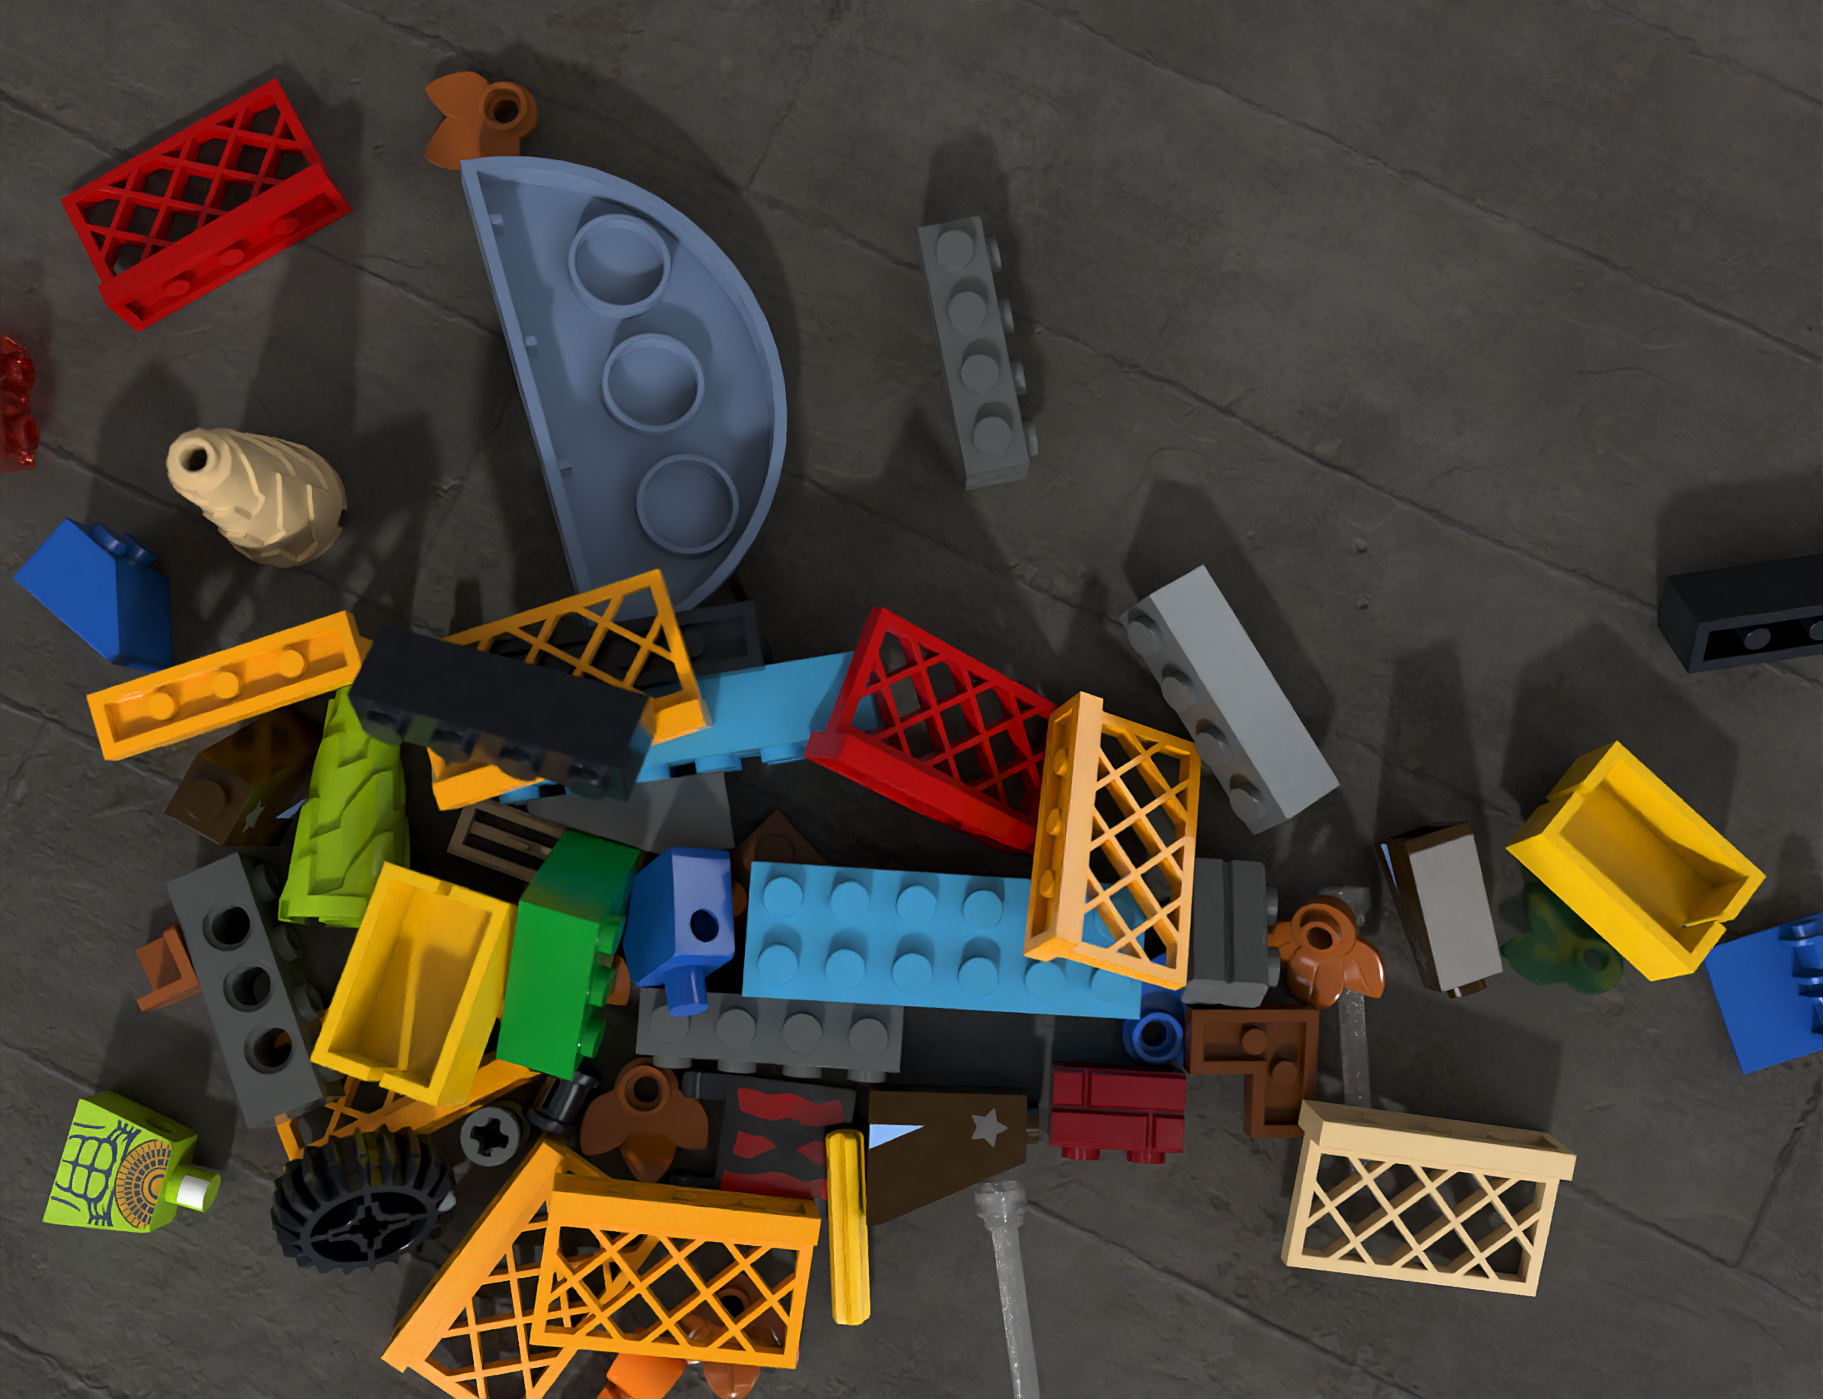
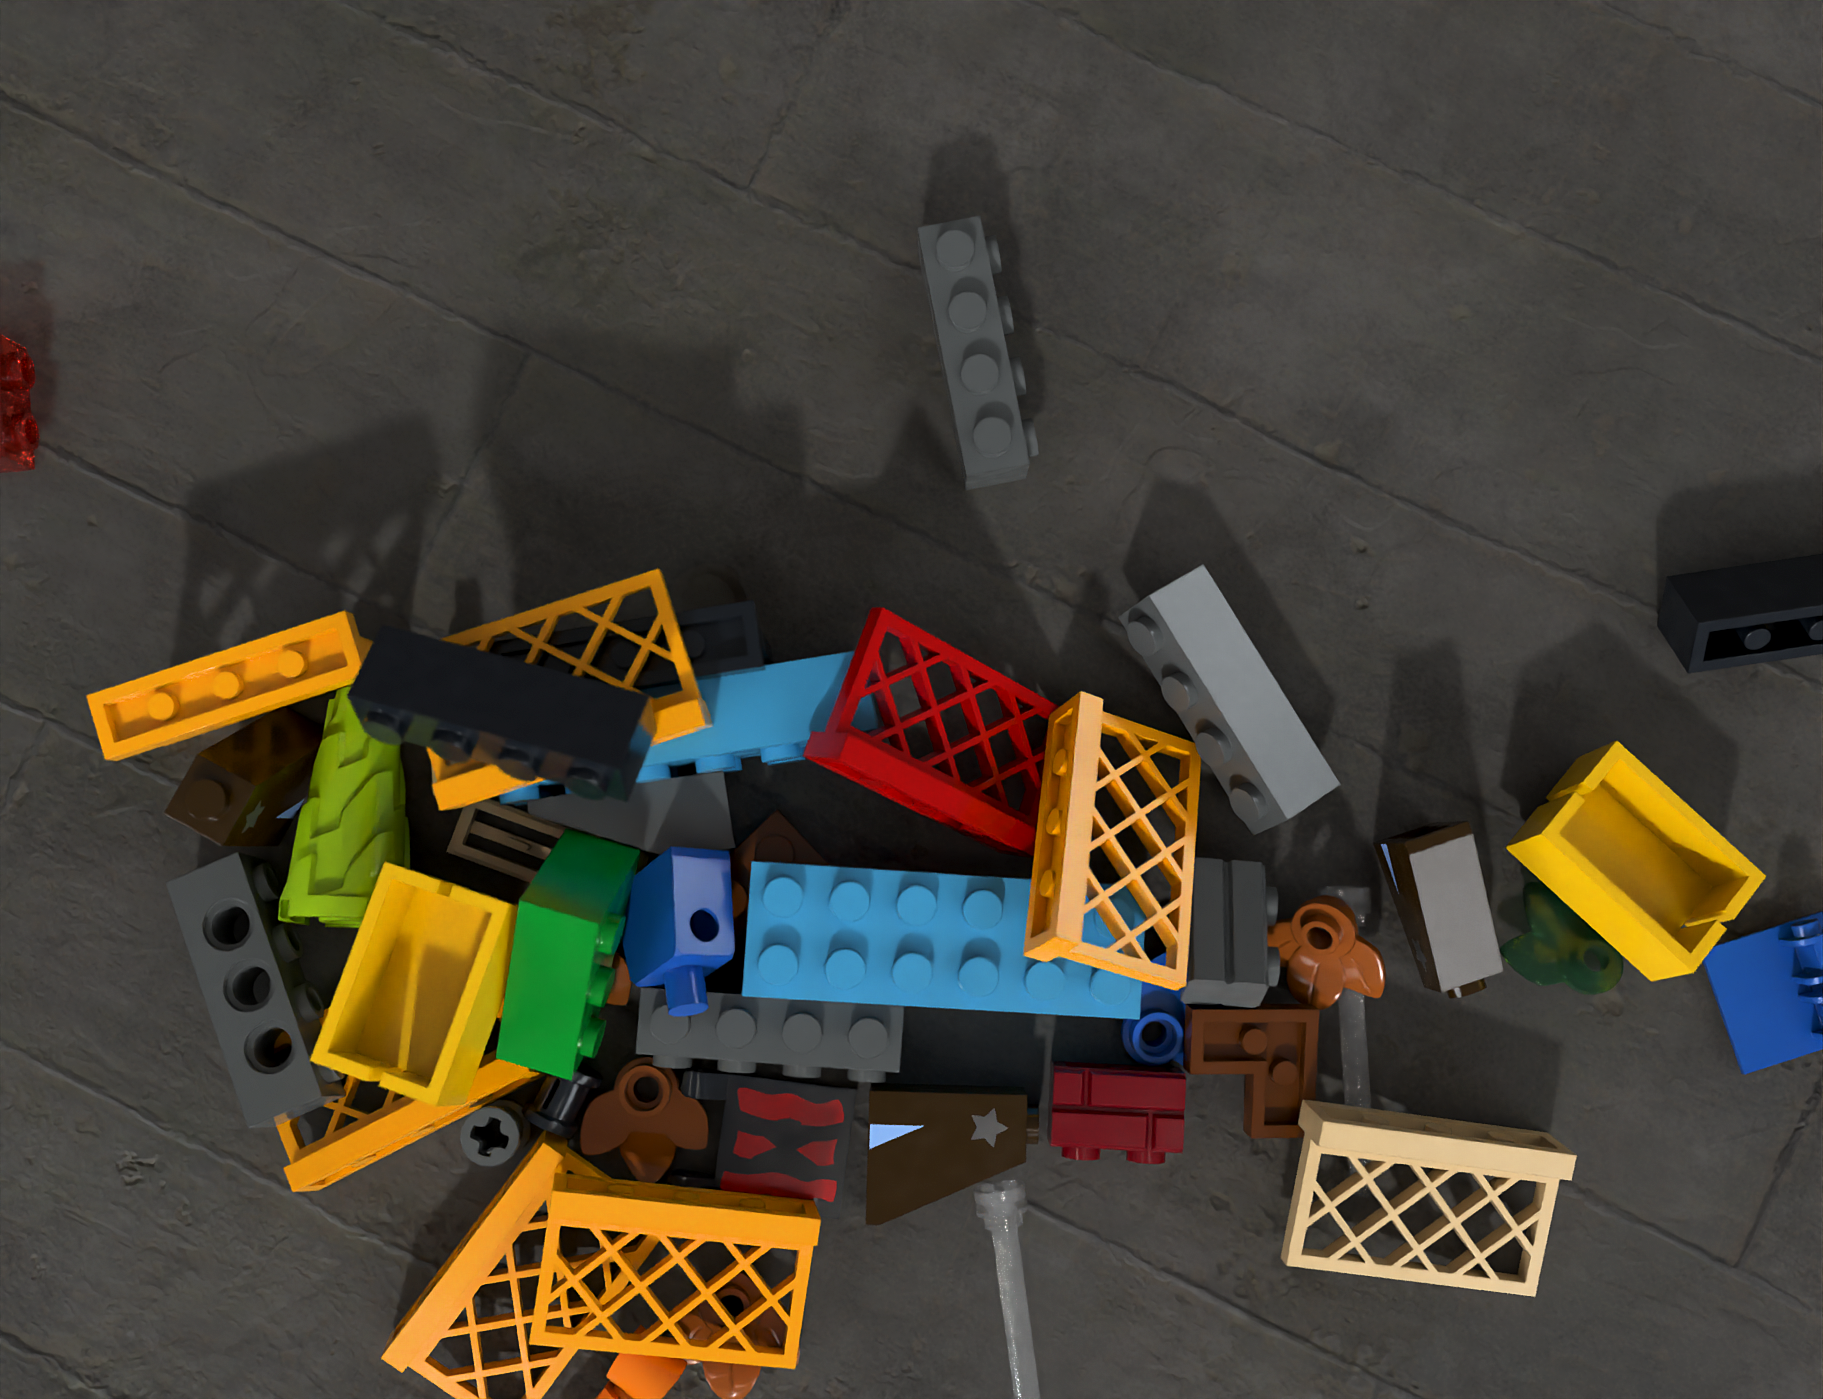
(104, 593): blue slope -> none
(127, 1168): lime torso -> none
(168, 970): dark orange panel -> none
(223, 241): red fence -> none
(262, 492): tan cone -> none
(363, 1199): black gear -> none
(473, 119): dark orange plate -> none
(635, 373): sand blue plate -> none
(847, 1226): yellow axle -> none

